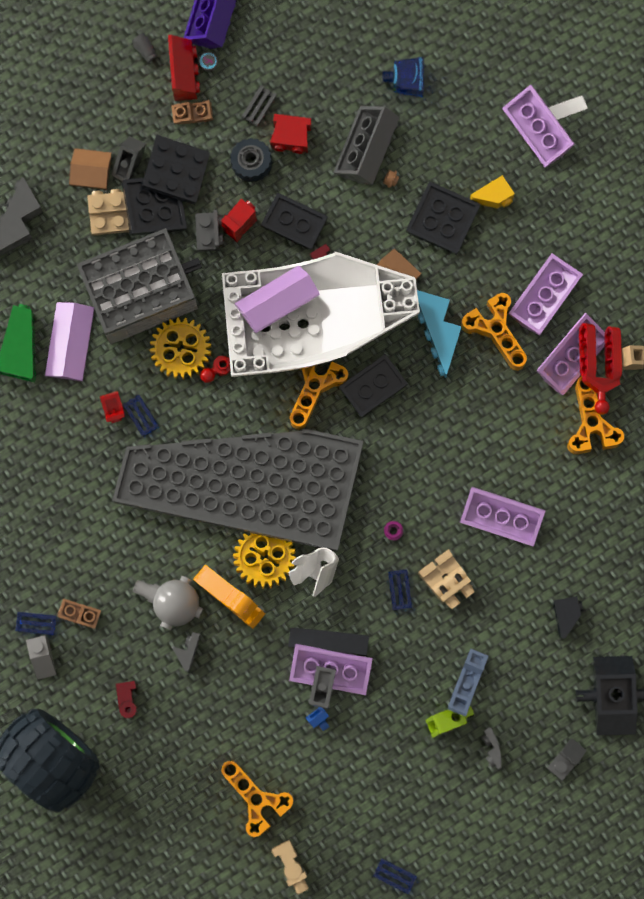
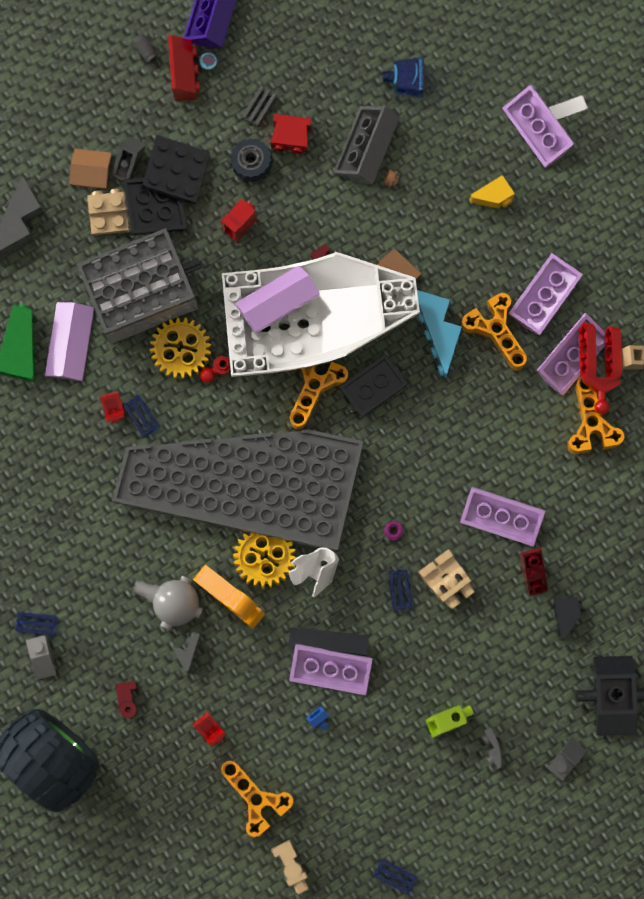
(79, 613): medium nougat slope -> none
(192, 113): medium nougat slope -> none
(208, 231): dark grey bracket -> none
(209, 729): none -> red bracket
(294, 221): black plate -> none
(322, 687): dark grey slope -> none
(443, 218): black plate -> none
(467, 682): sand blue slope -> none
(534, 571): none -> dark red slope

